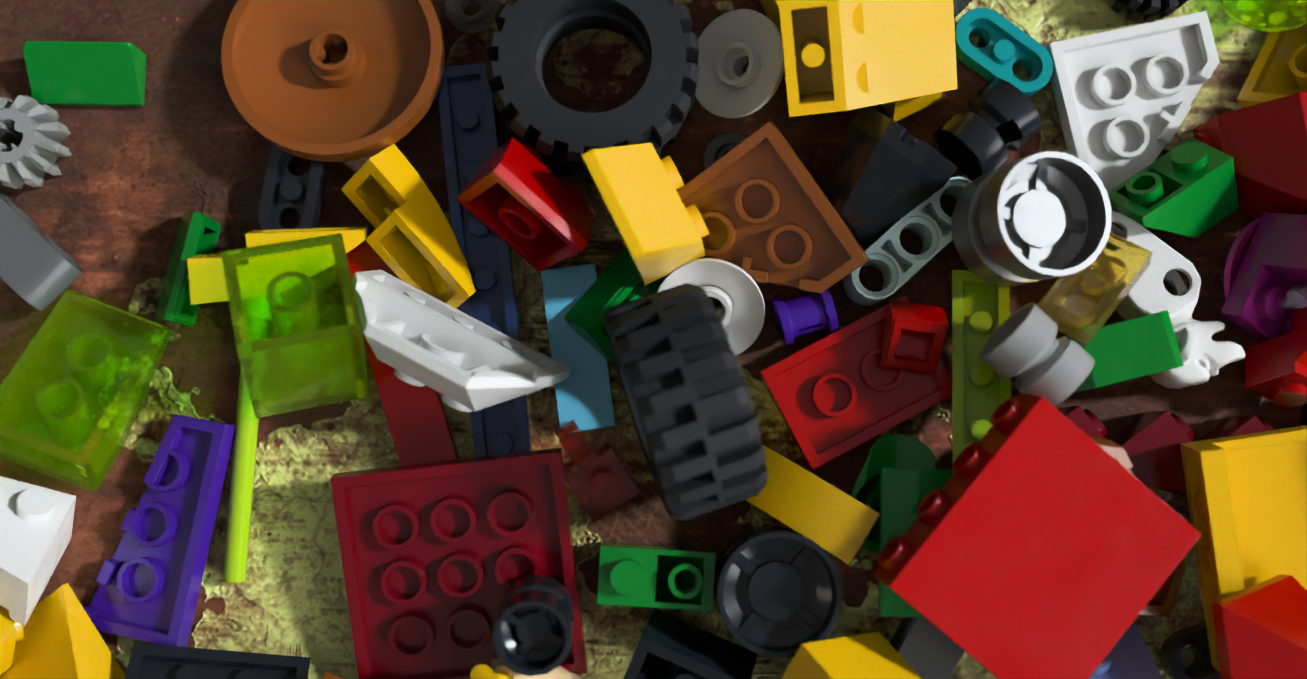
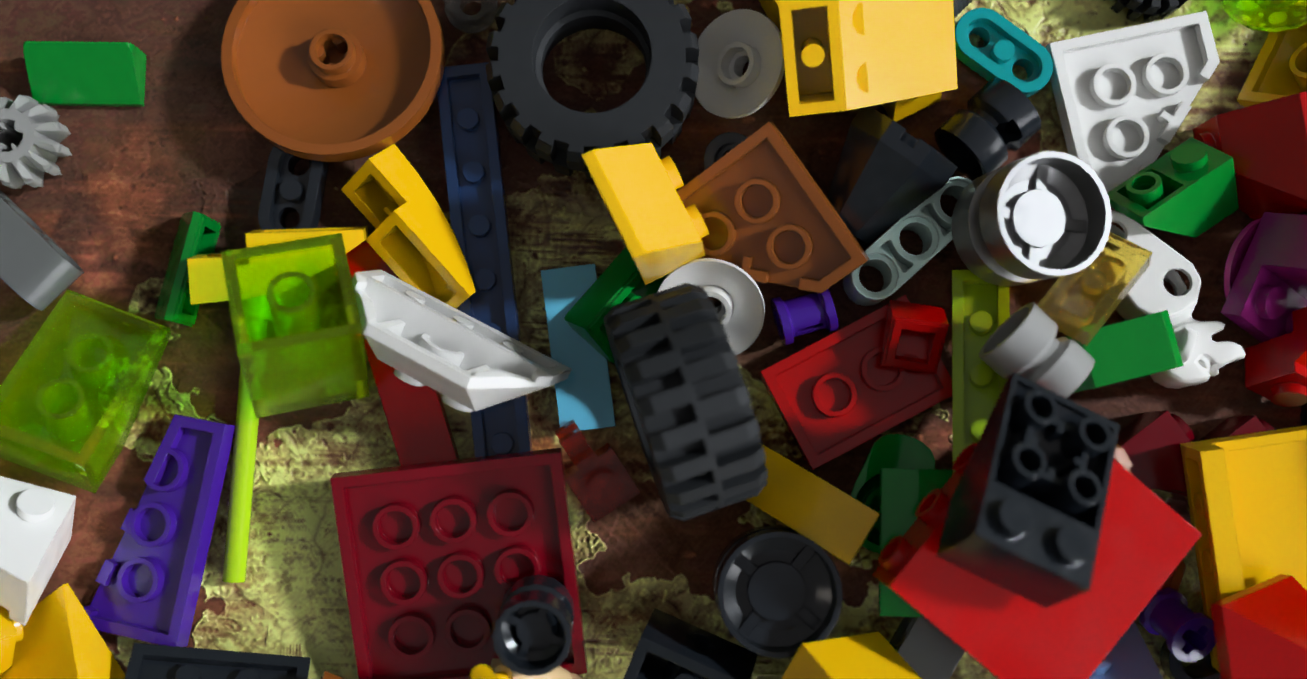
(529, 206): red slope -> none
(655, 576): green slope -> none
(1033, 495): none -> black slope
(1187, 633): none -> dark purple bush

